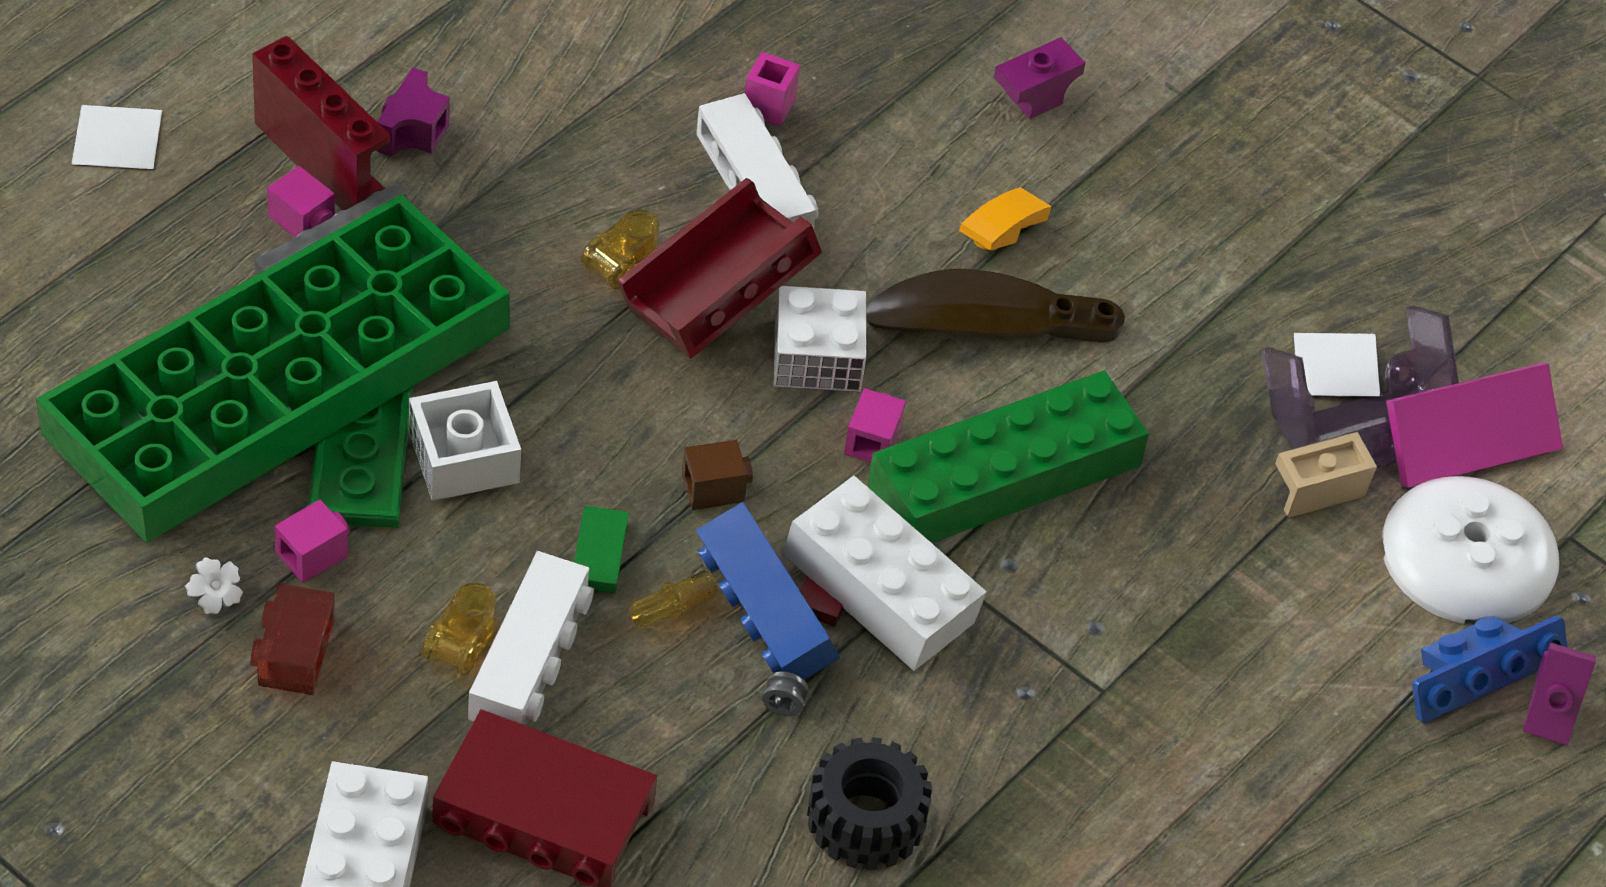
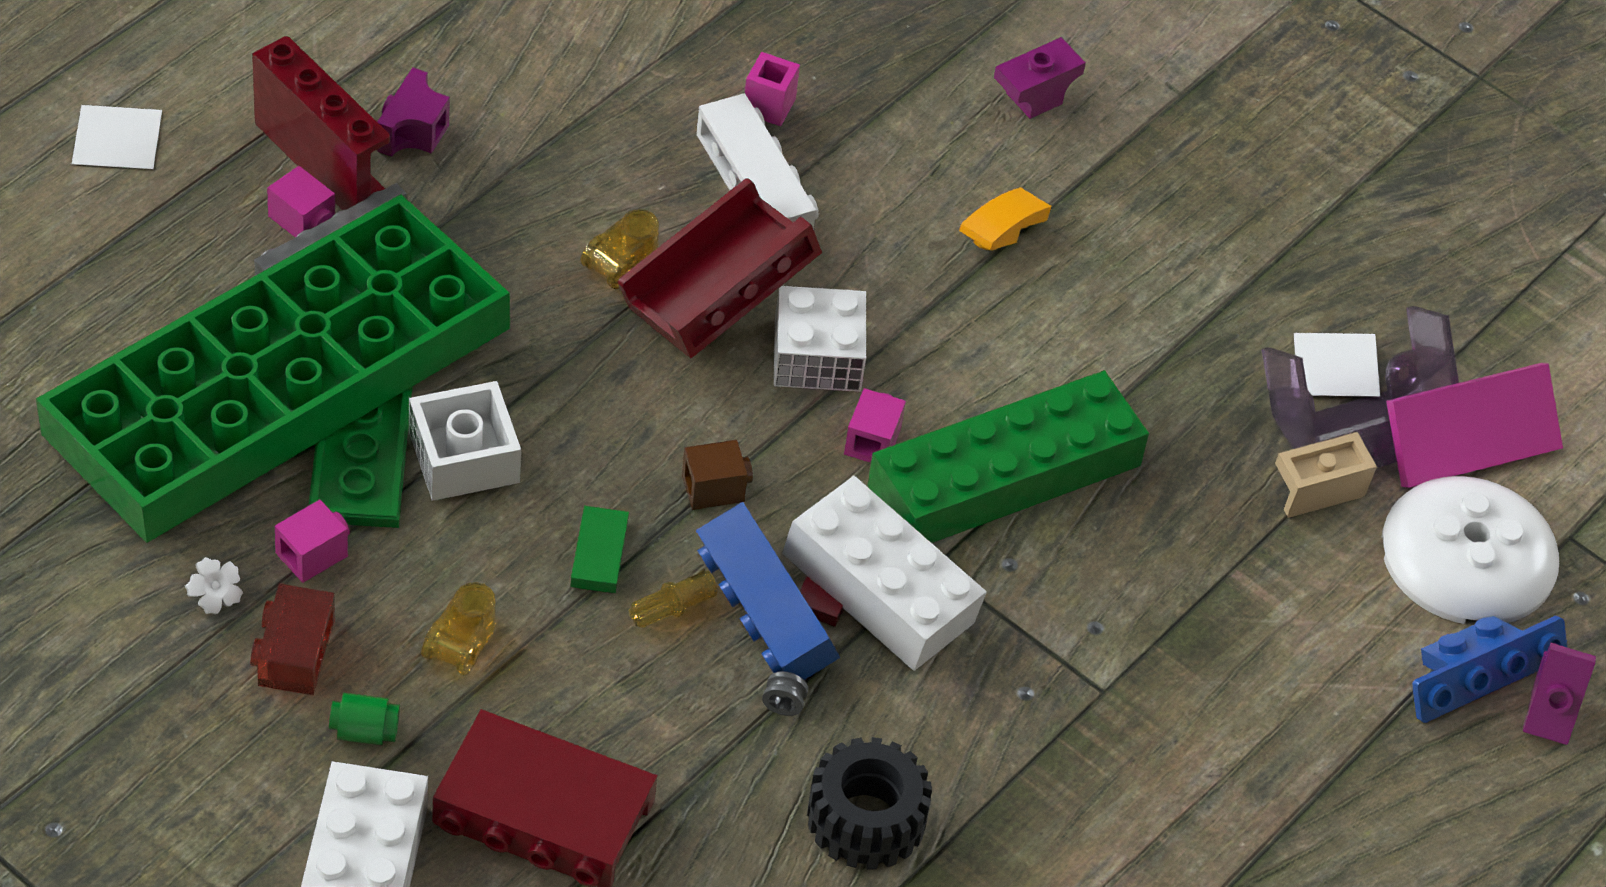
(364, 719): none -> green brick
(531, 640): white brick -> none
(991, 306): dark brown plant -> none

